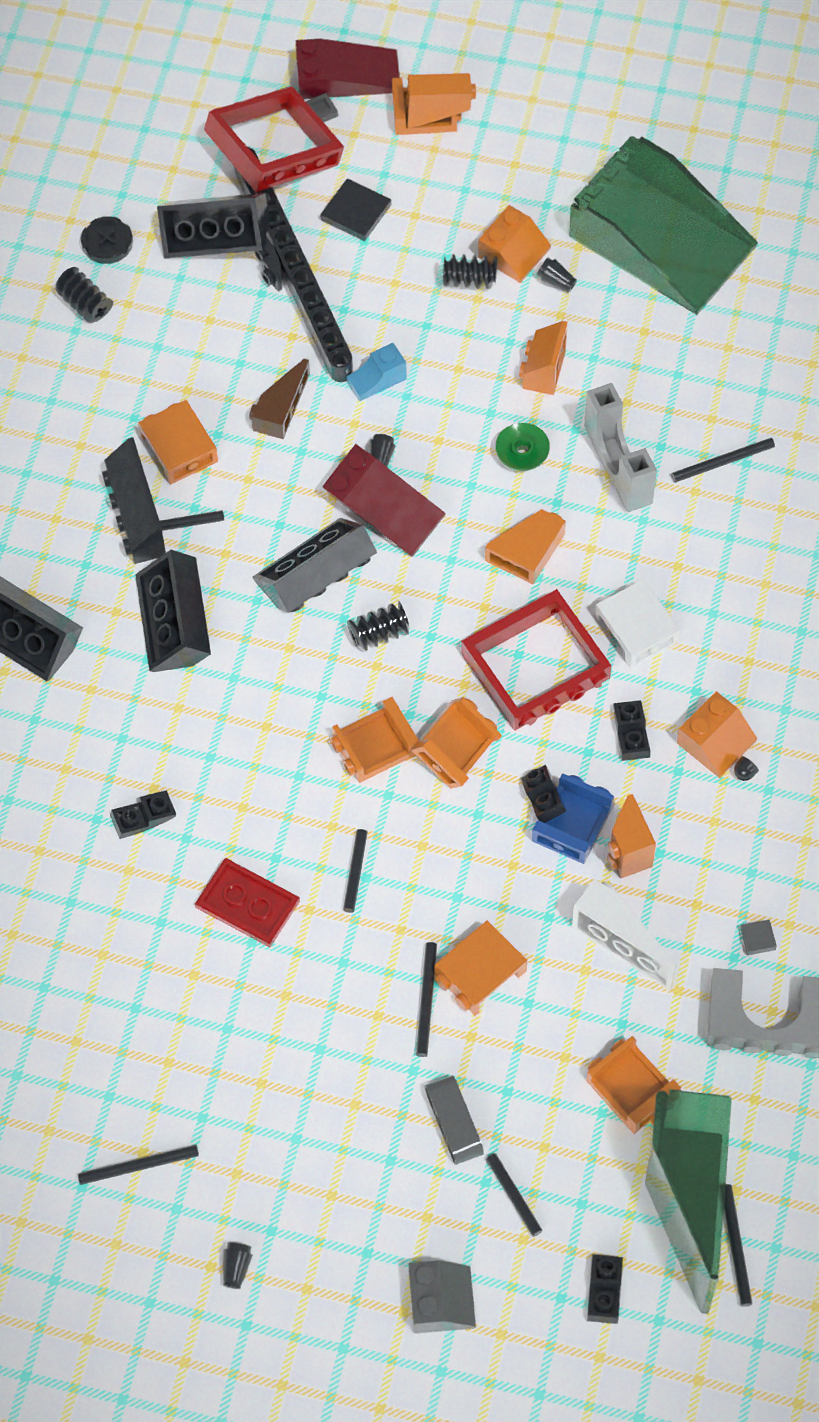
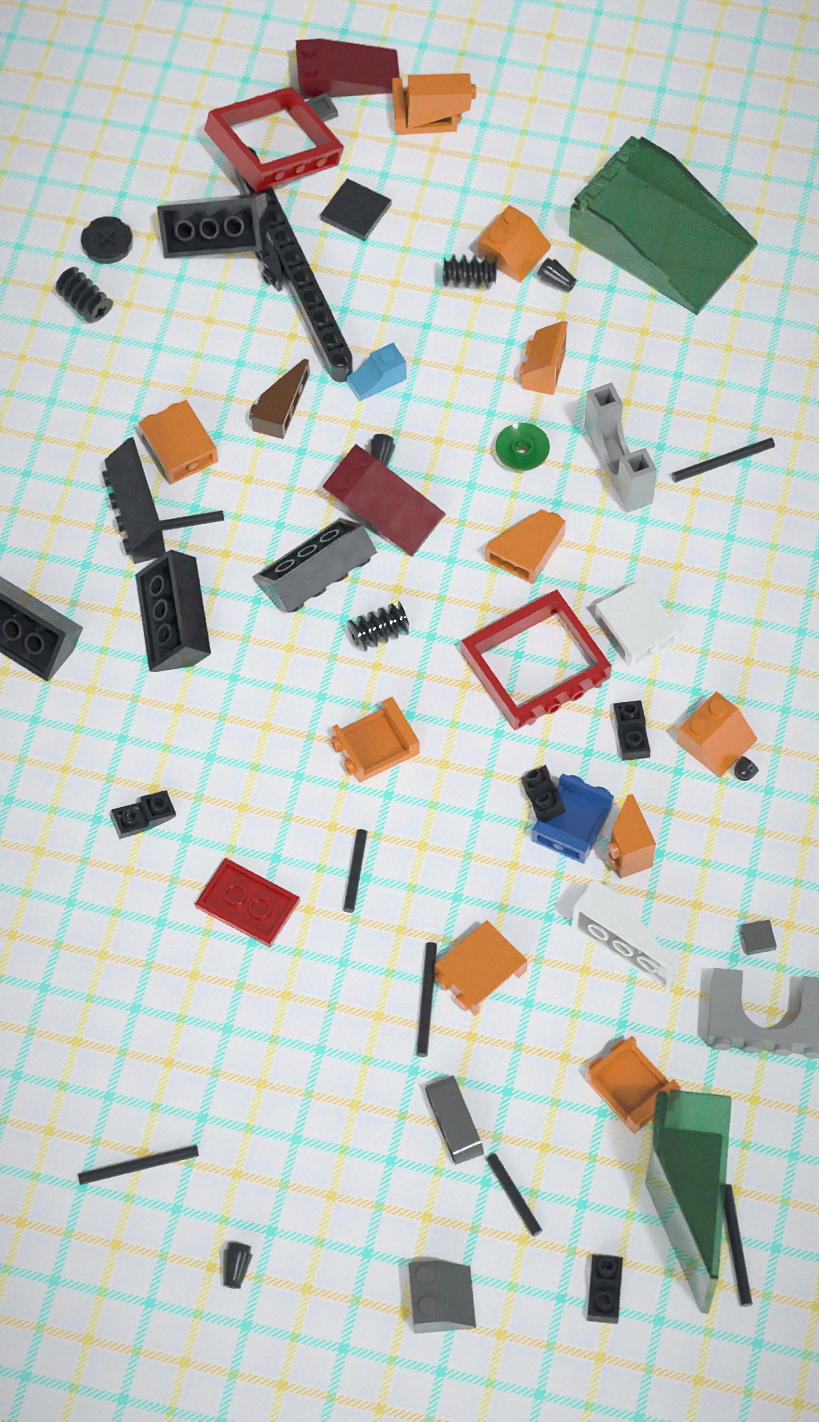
(456, 741): orange panel -> none

